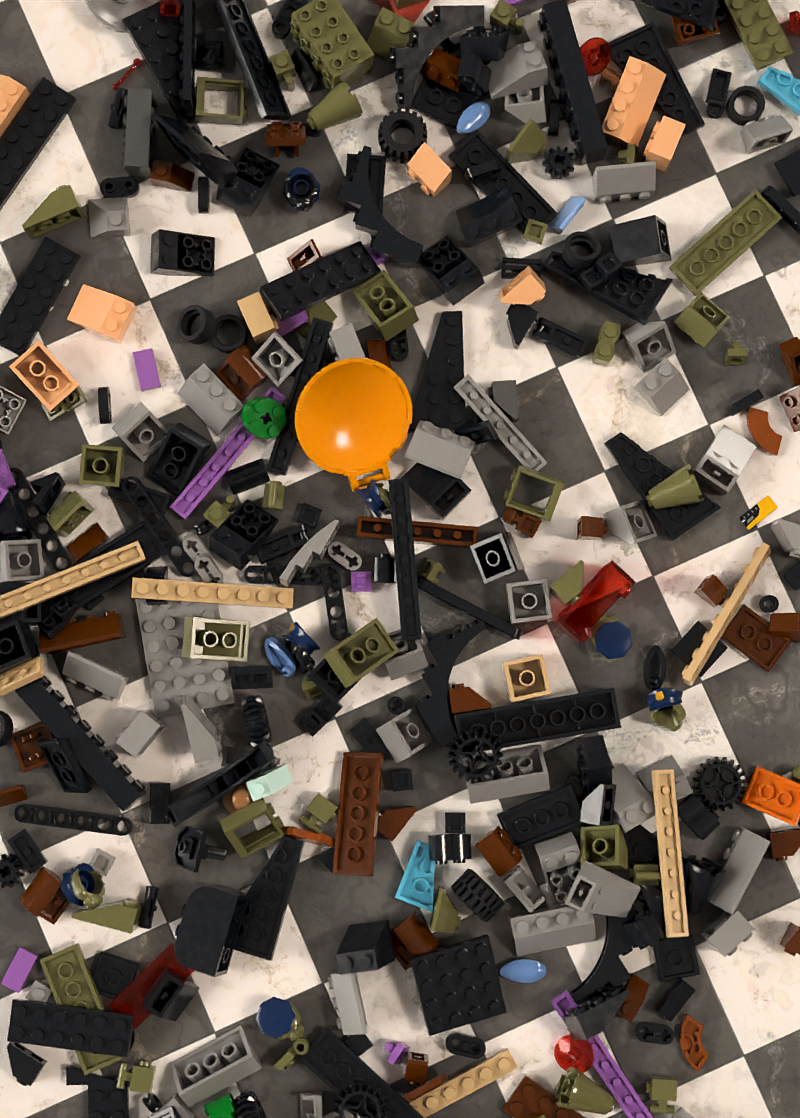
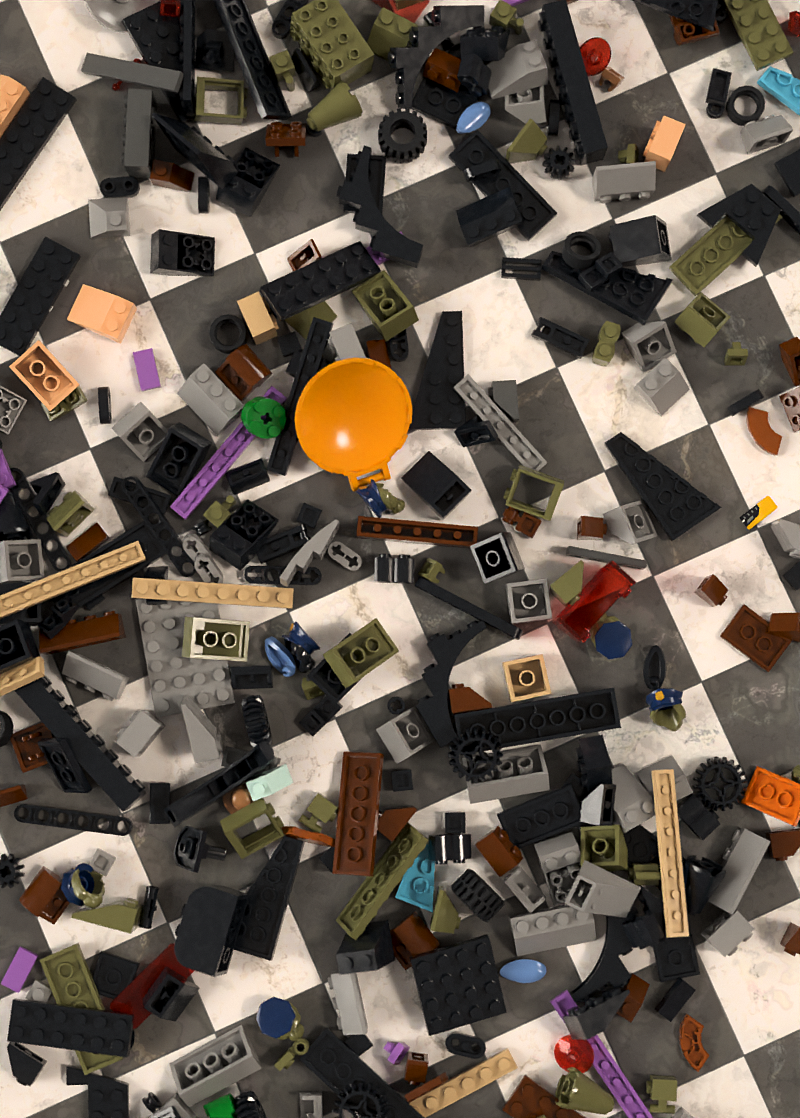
(27, 851): black plate -> none
(54, 212): olive slope -> none
(102, 465): olive slope -> none
(117, 108): black pin -> none
(132, 72): none -> dark grey tile
(141, 1077): olive brick -> none
(206, 329): black tyre -> none
(274, 496): olive brick -> none
(277, 359): light grey slope -> none
(291, 324): medium lavender tile -> none
(301, 189): piece -> none
(337, 601): black beam -> none
(361, 581): medium lavender tile -> none
(368, 738): black plate -> none
(386, 876): none -> olive plate
(405, 559): black plate -> none
(408, 659): light grey slope -> none
(429, 170): light nougat slope -> none
(440, 449): light grey slope -> none
(451, 270): black slope -> none
(519, 322): black slope -> none
(523, 289): light nougat slope -> none
(535, 231): olive plate -> none
(567, 213): light blue slope -> none
(606, 557): none -> dark grey tile
(633, 102): light nougat slope -> none
(653, 1038): black beam -> none
(674, 96): black wing -> none
(676, 490): olive cone -> none
(690, 641): black tile -> none
(722, 620): tan plate -> none
(724, 460): slope -> none
(751, 213): none -> black wing
(765, 599): black bush -> none

